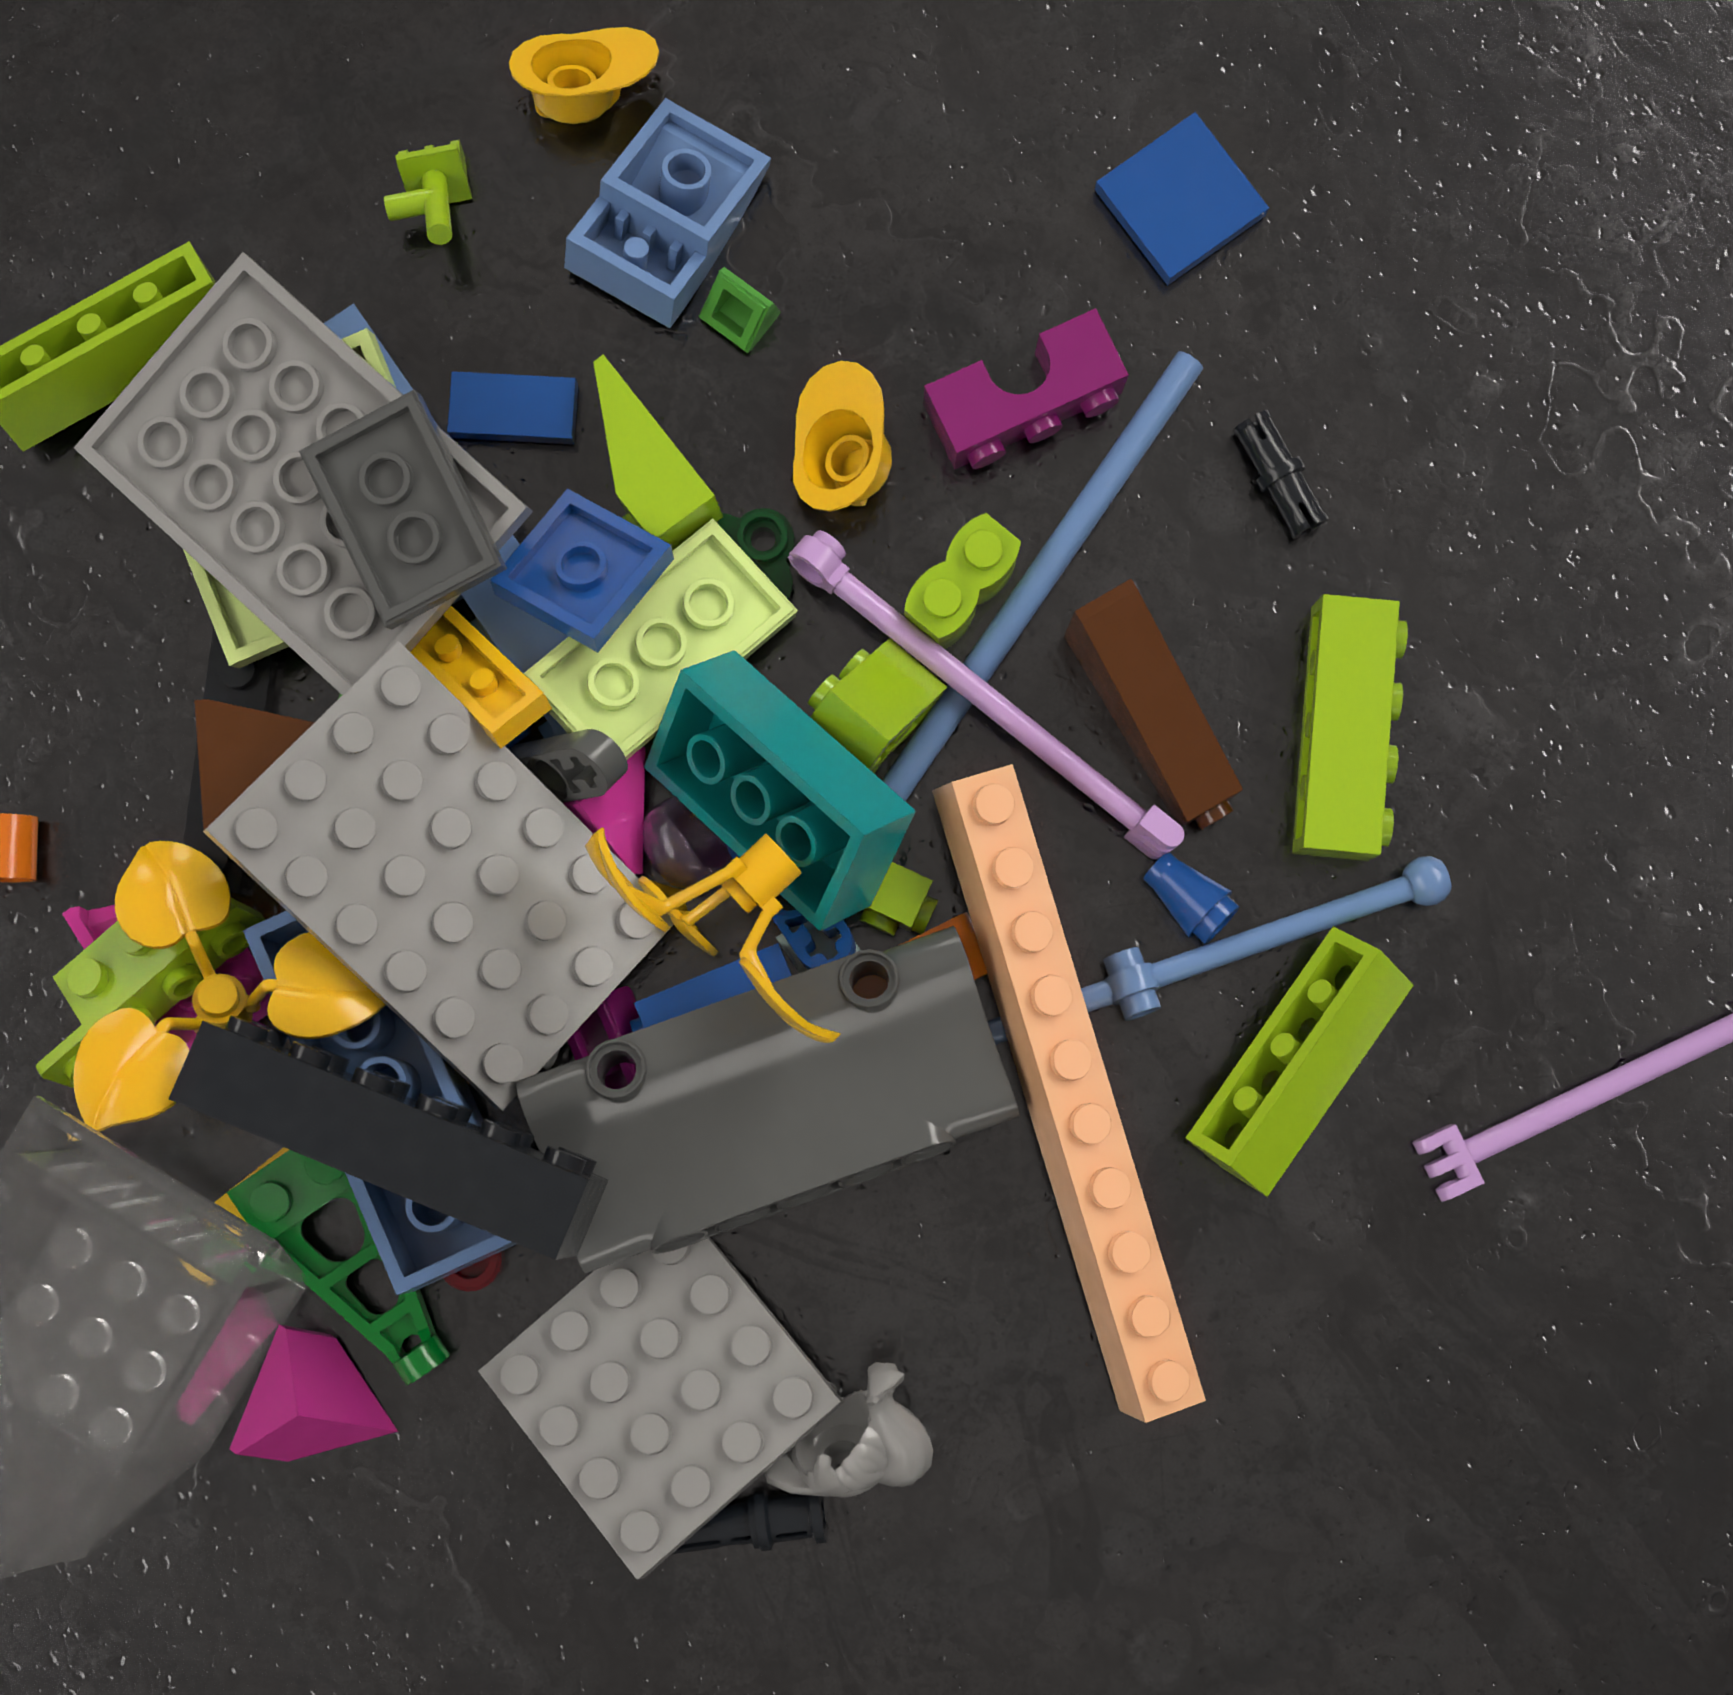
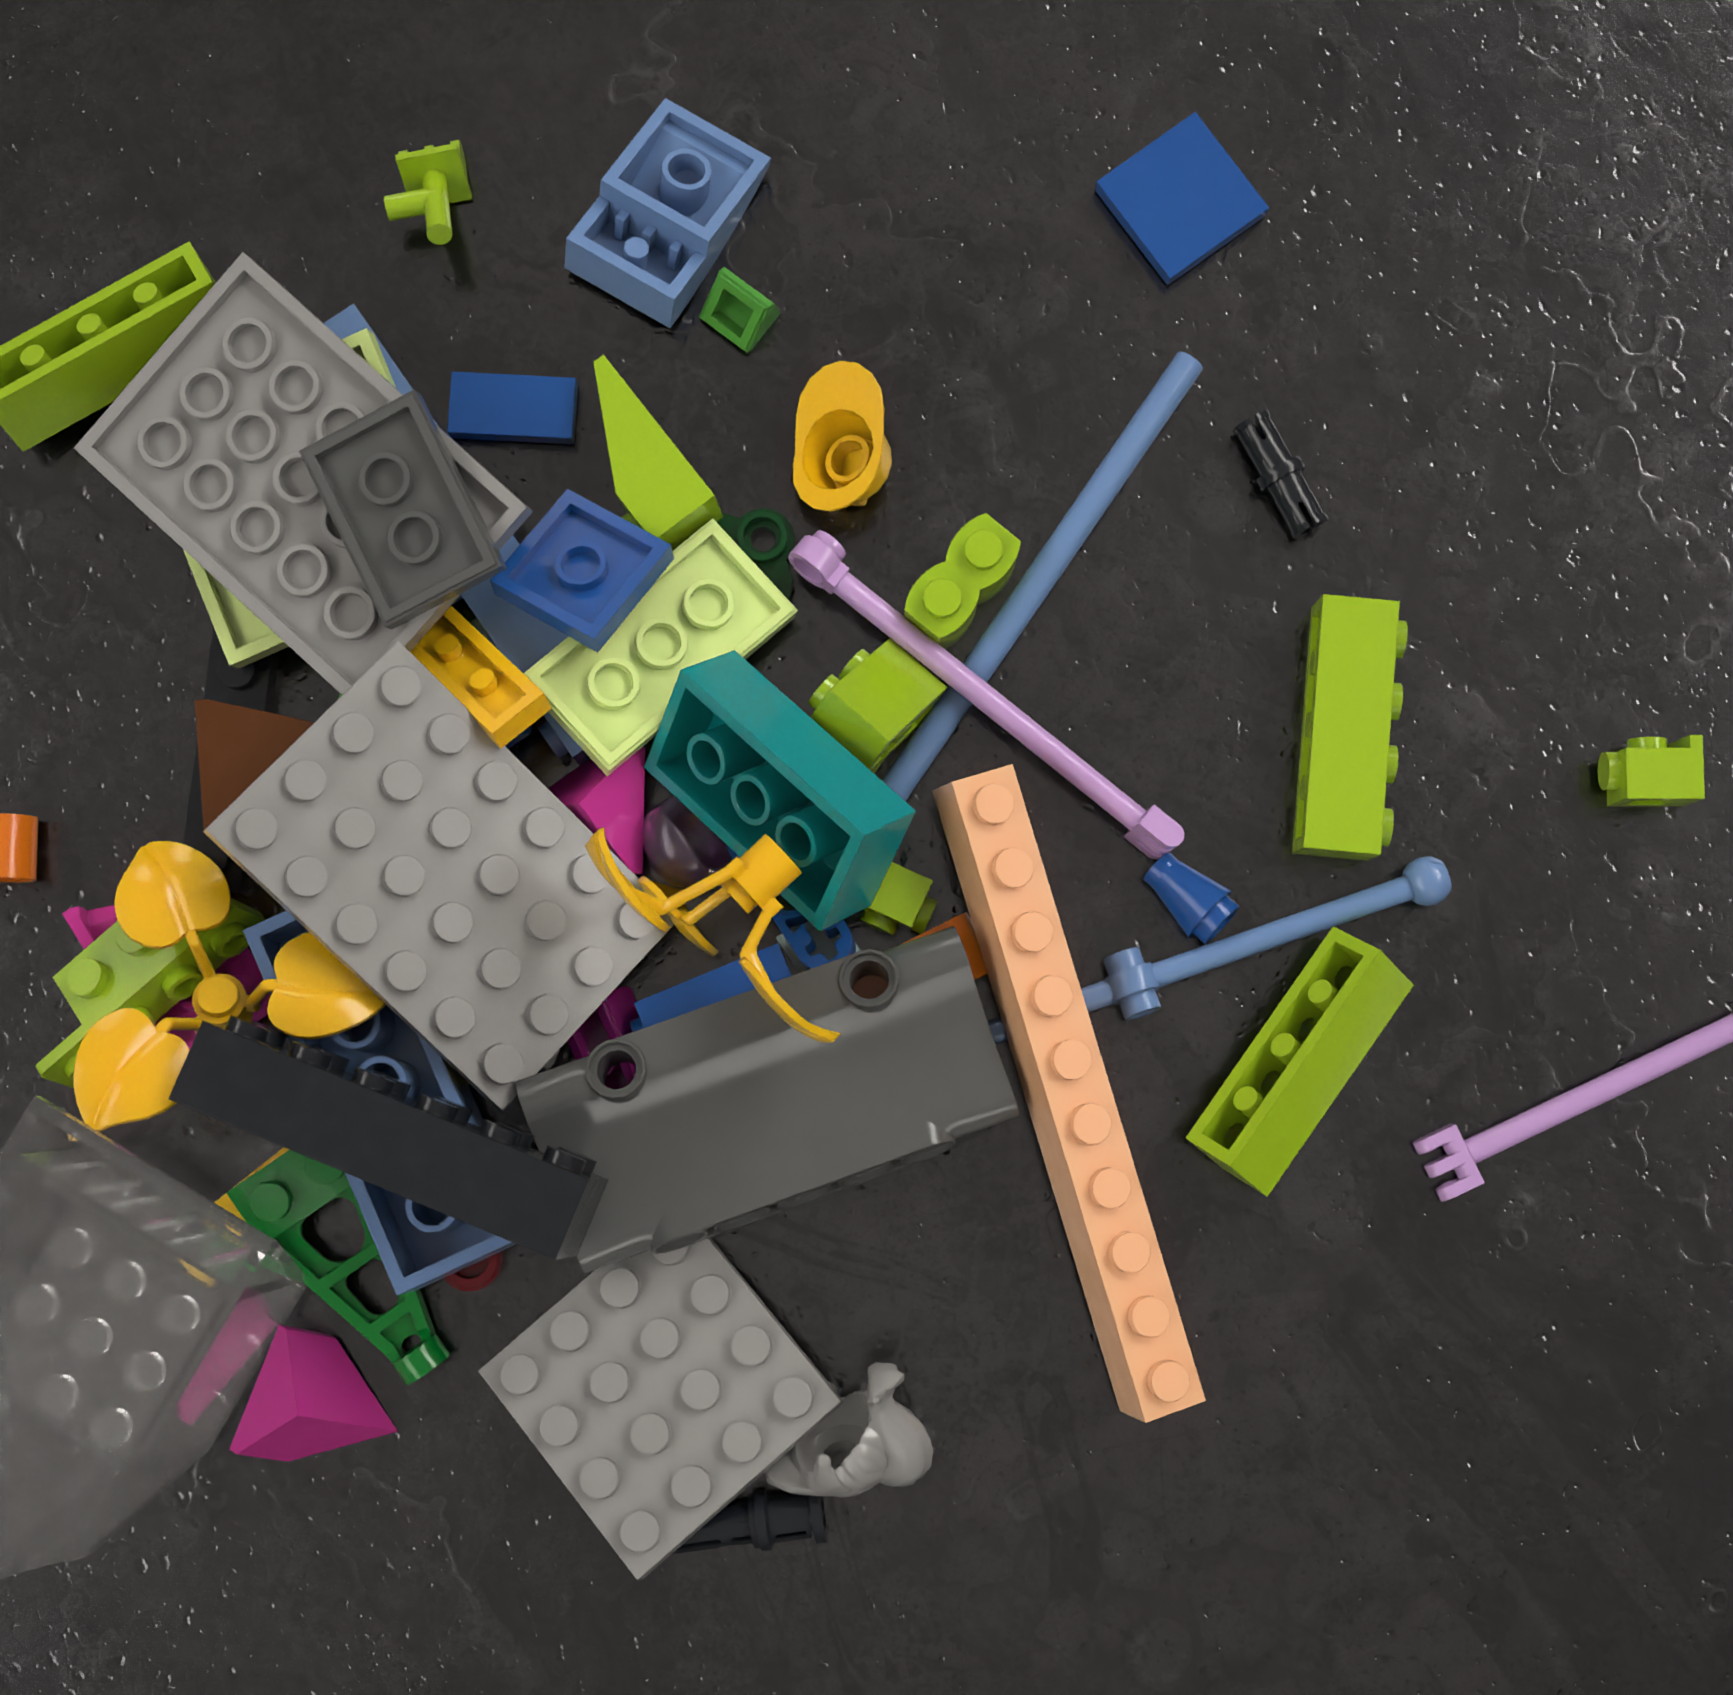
(574, 763): dark grey beam -> none
(582, 73): yellow piece -> none
(981, 419): magenta arch -> none
(1153, 705): reddish brown slope -> none
(1654, 774): none -> lime brick

